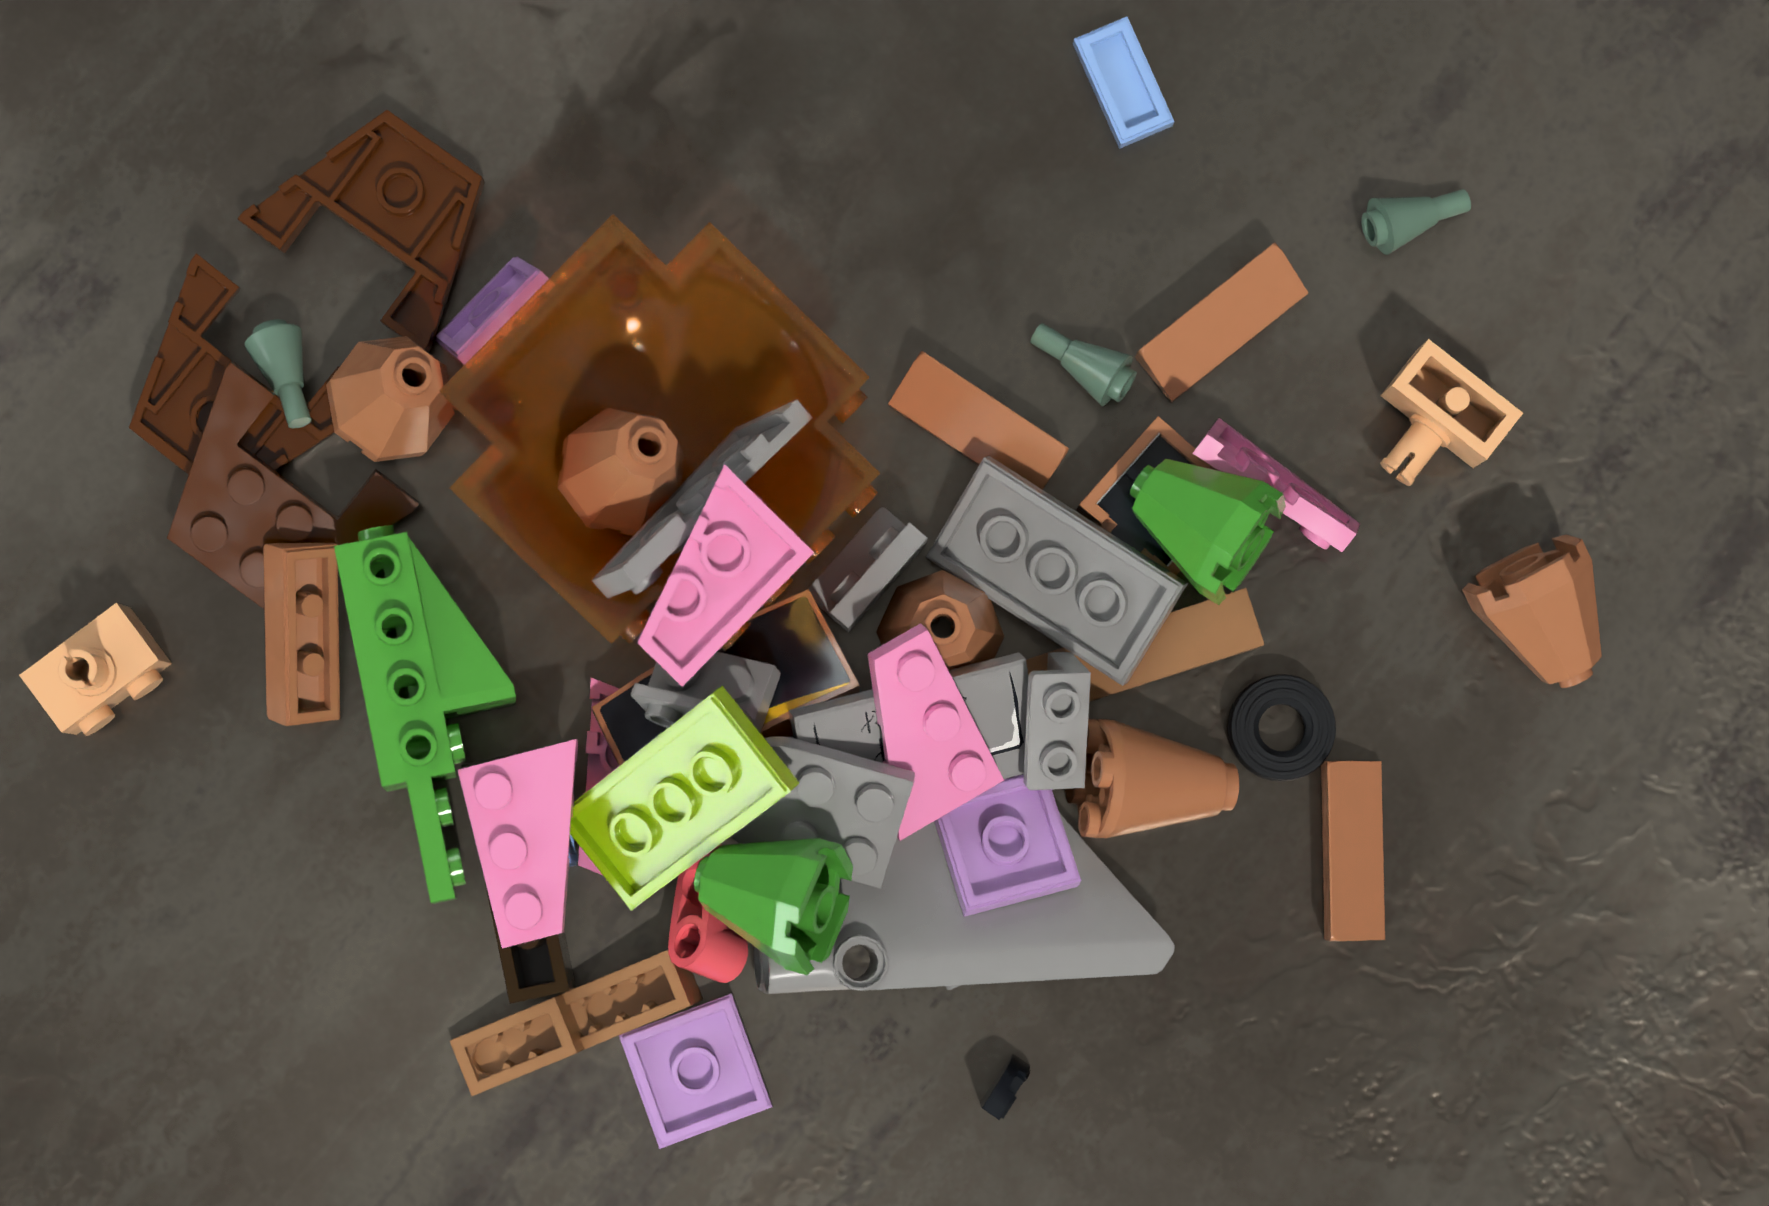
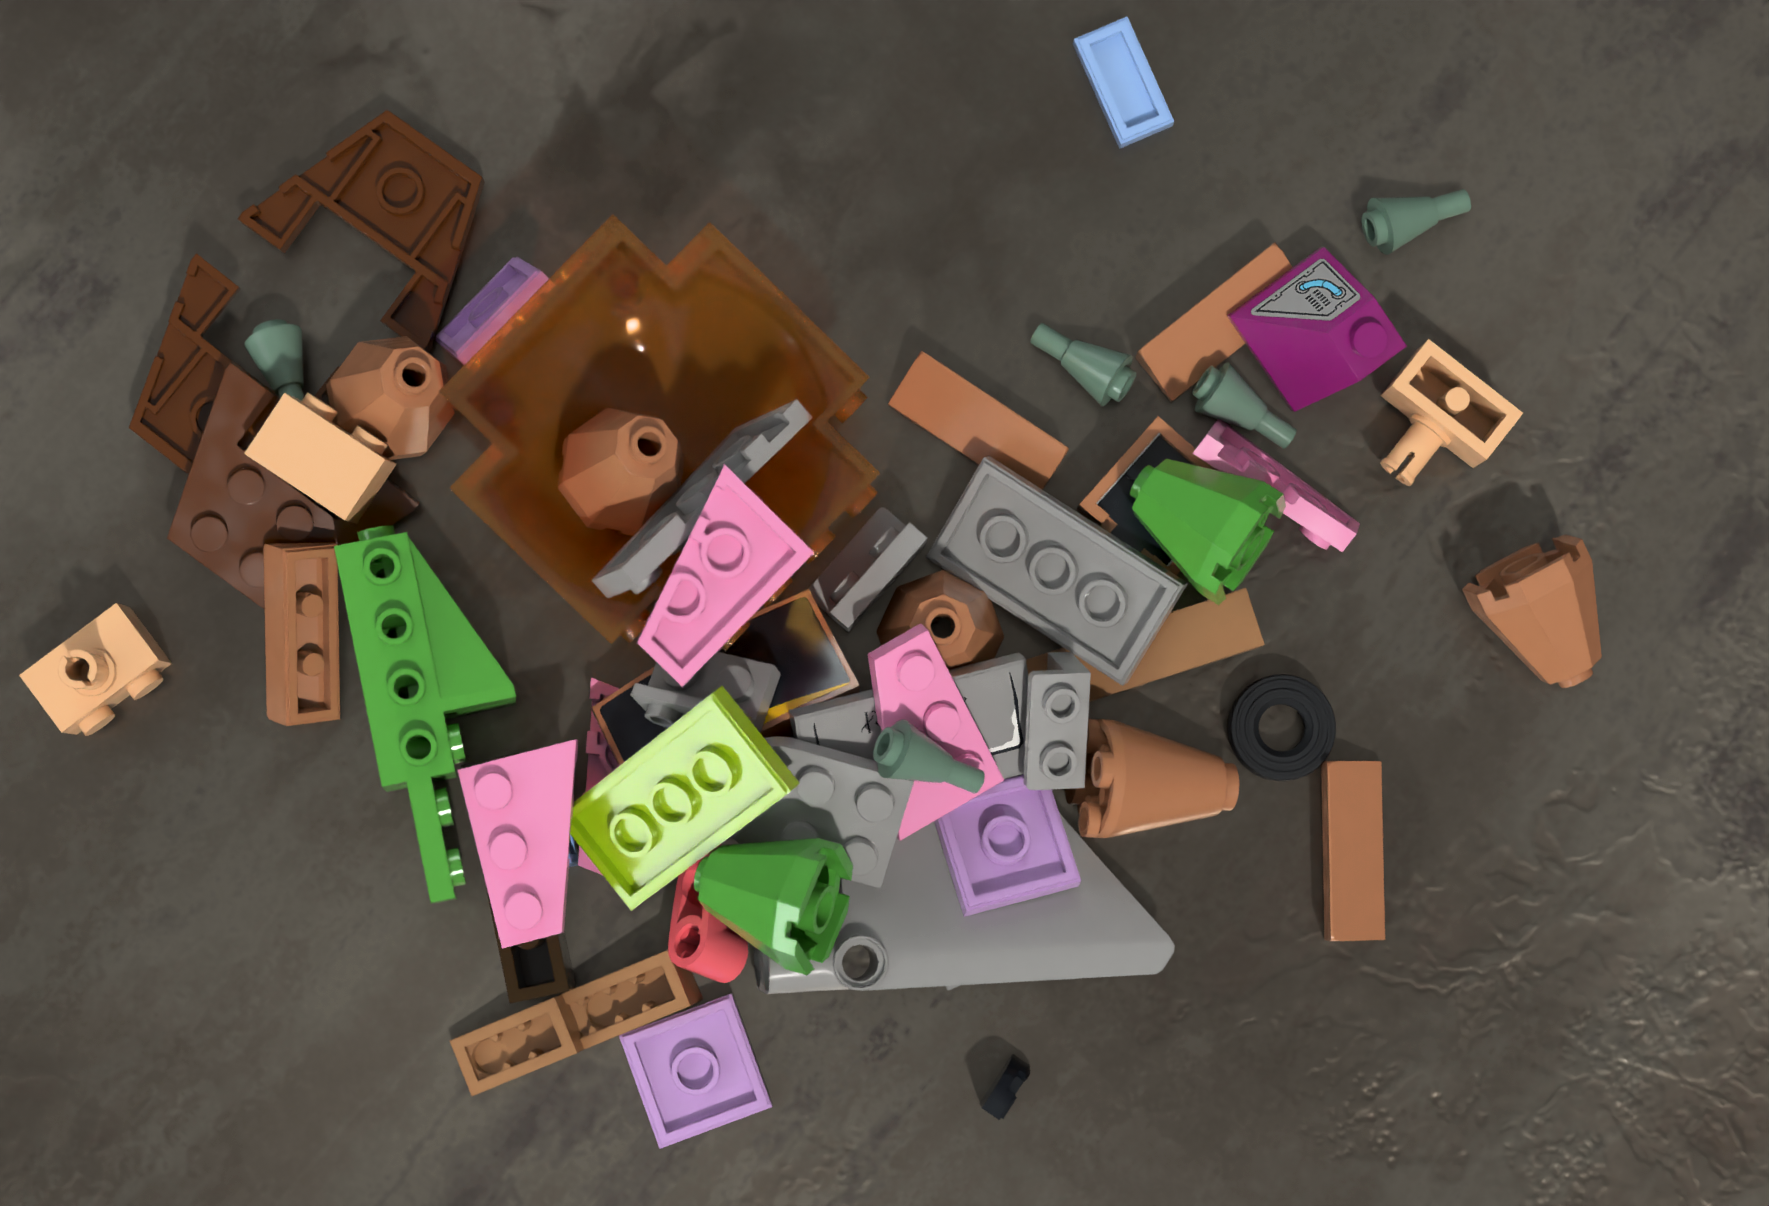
(321, 457): none -> light nougat brick
(911, 755): none -> sand green cone
(1230, 399): none -> sand green cone
(1316, 330): none -> magenta slope

